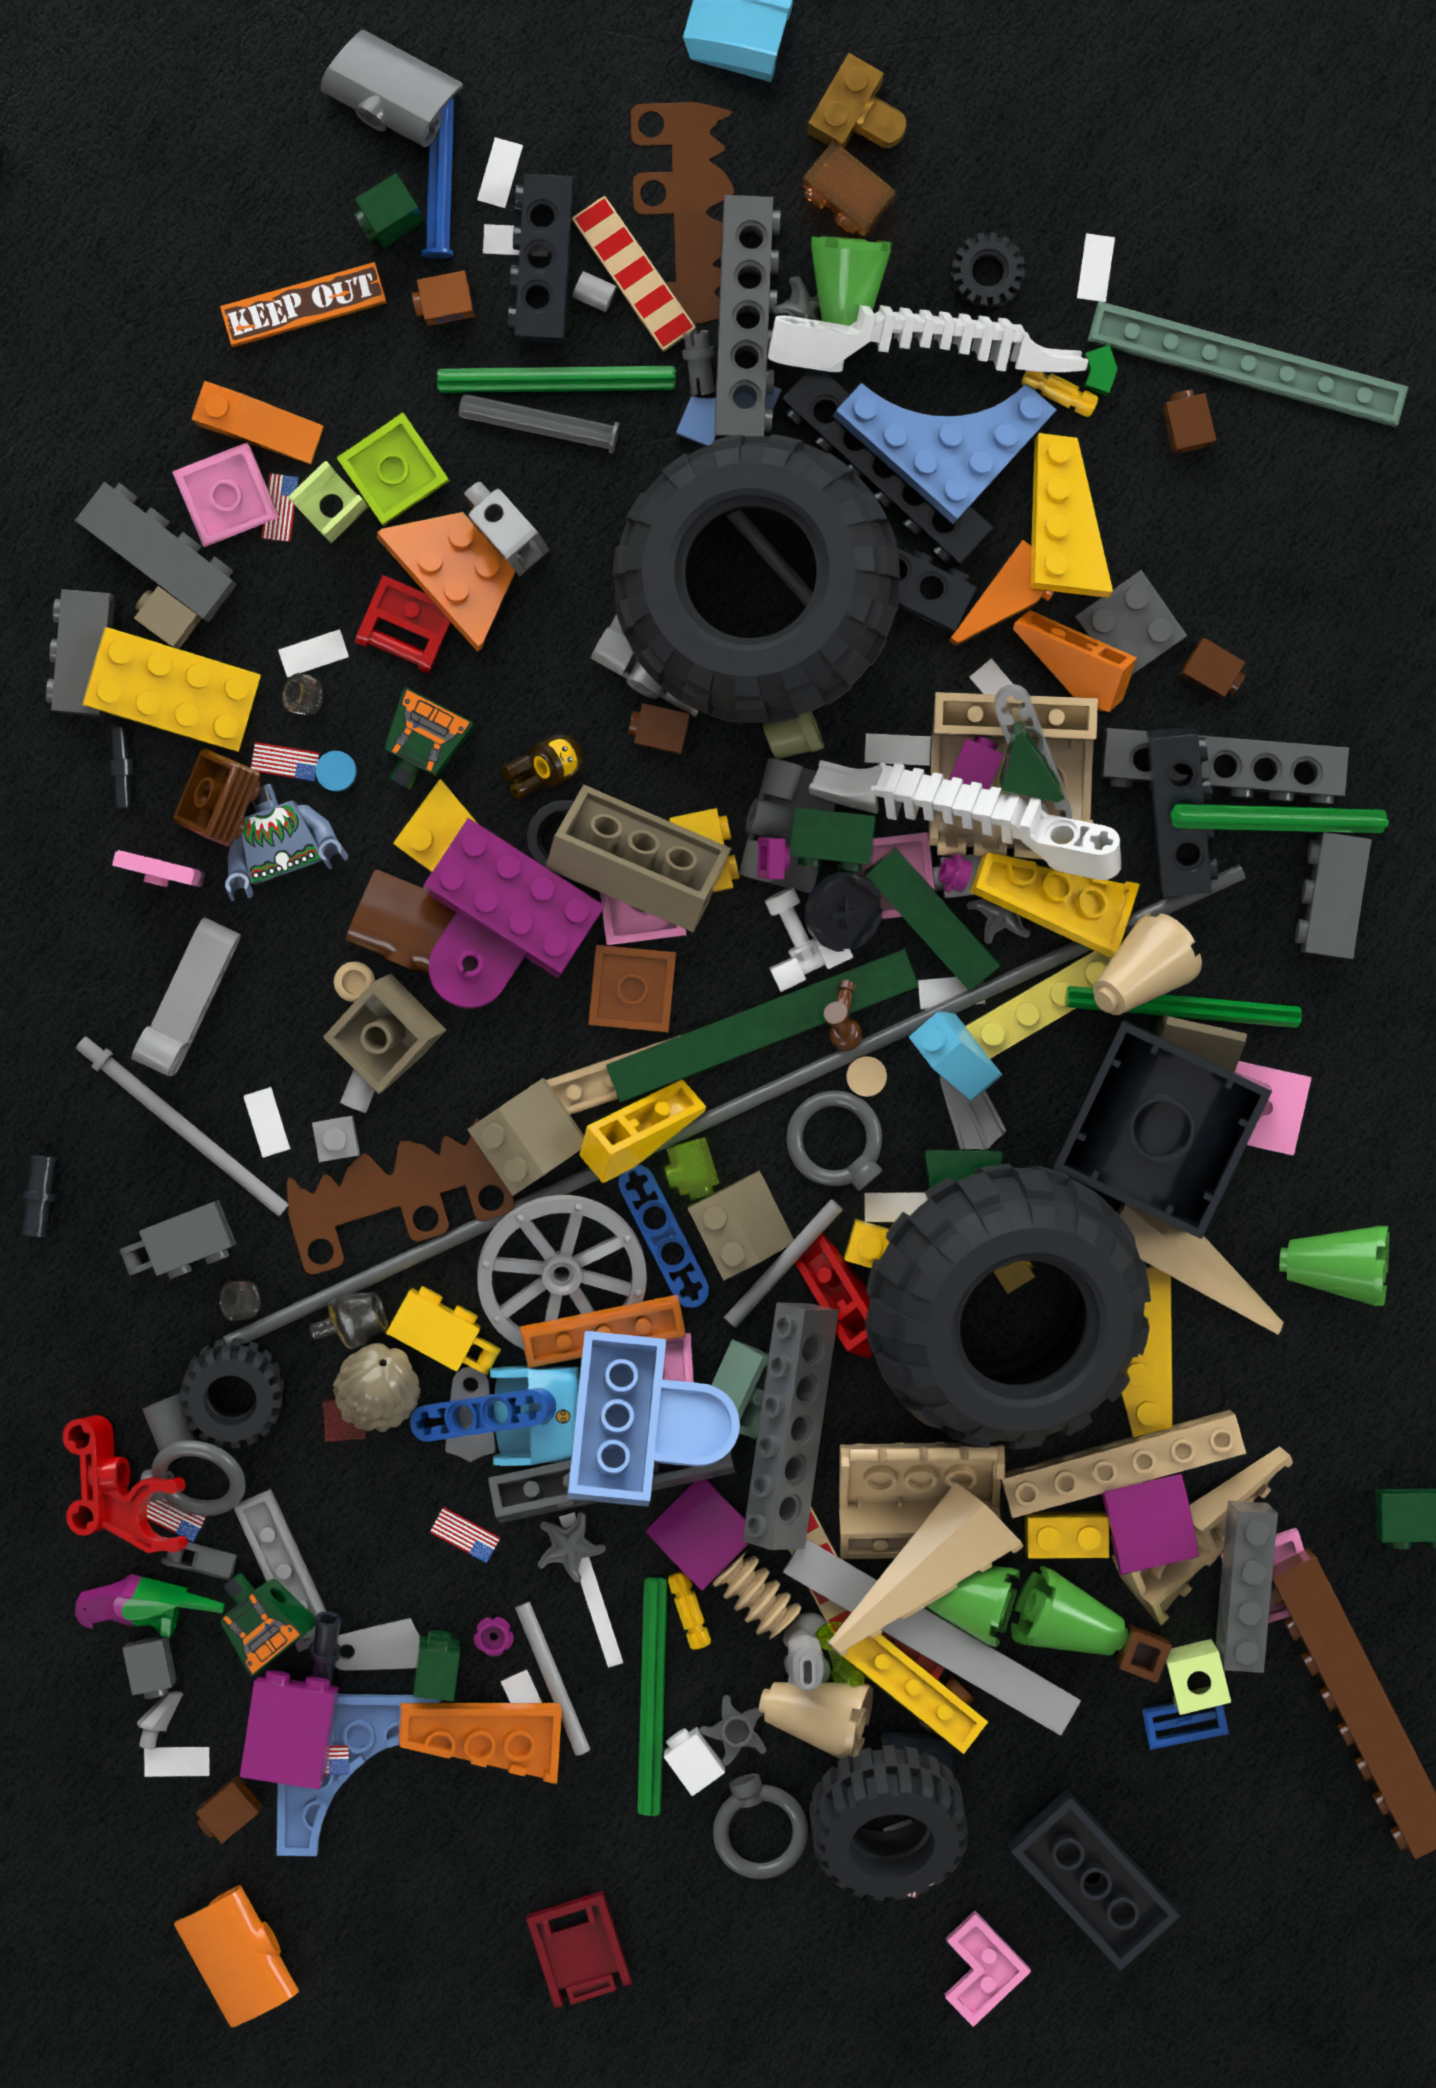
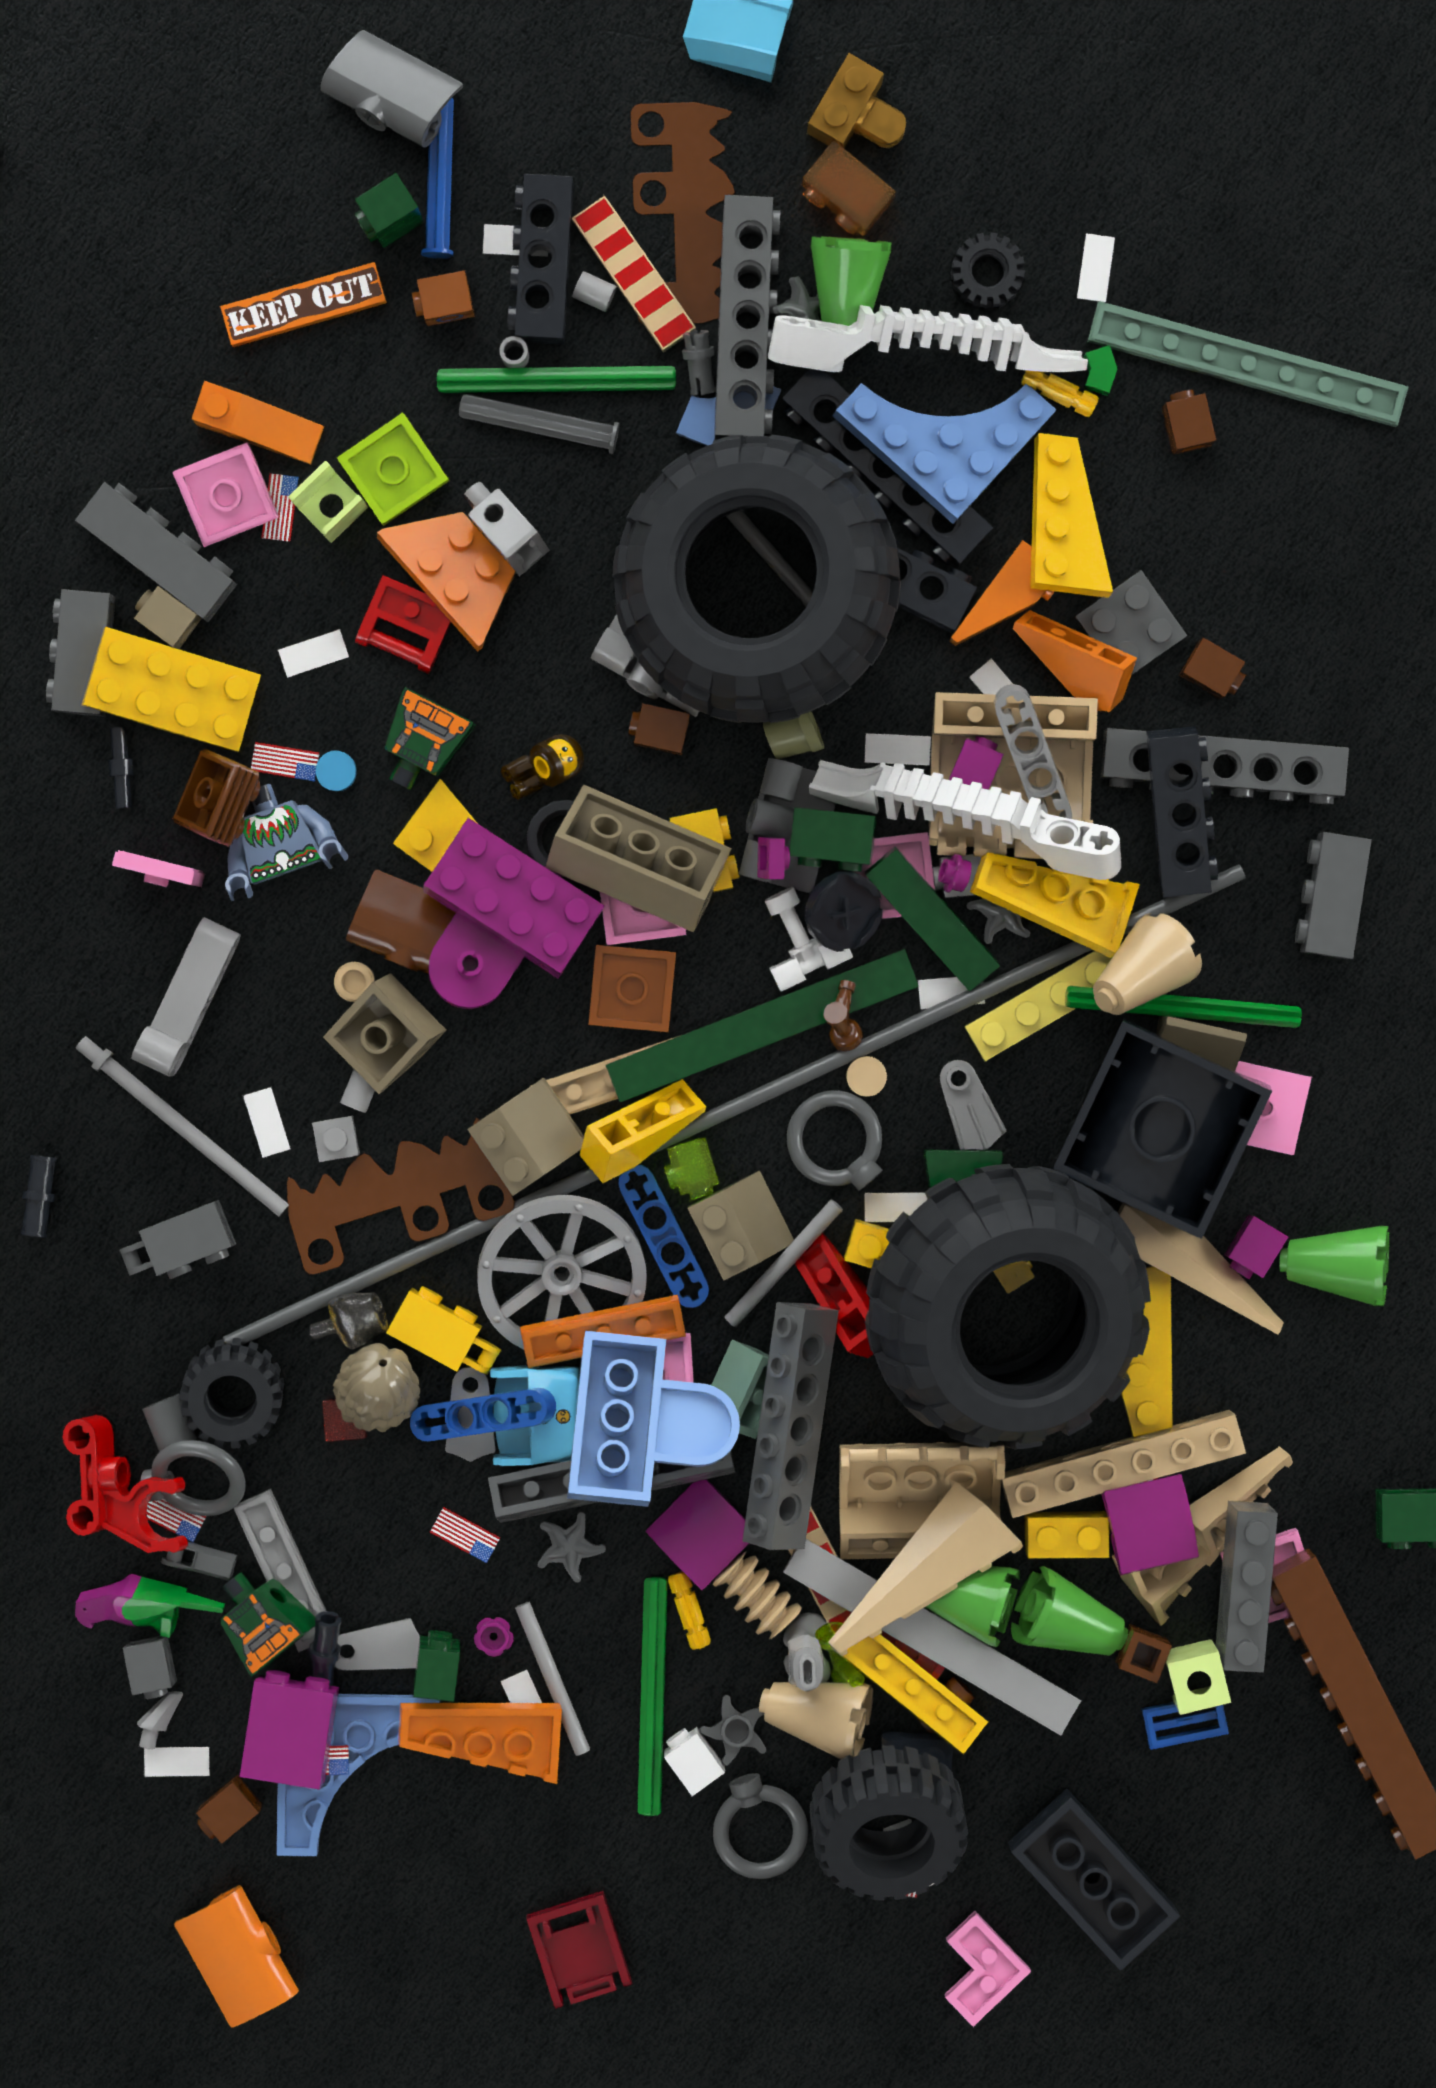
(240, 1300): clear smoke tile -> none
(303, 694): clear smoke tile -> none
(500, 172): white sticker -> none
(514, 341): none -> light grey hinge
(596, 1604): white sticker -> none
(955, 1054): medium azure slope -> none
(1027, 770): dark green slope -> none
(1255, 1247): none -> magenta brick
(1278, 818): green axle -> none

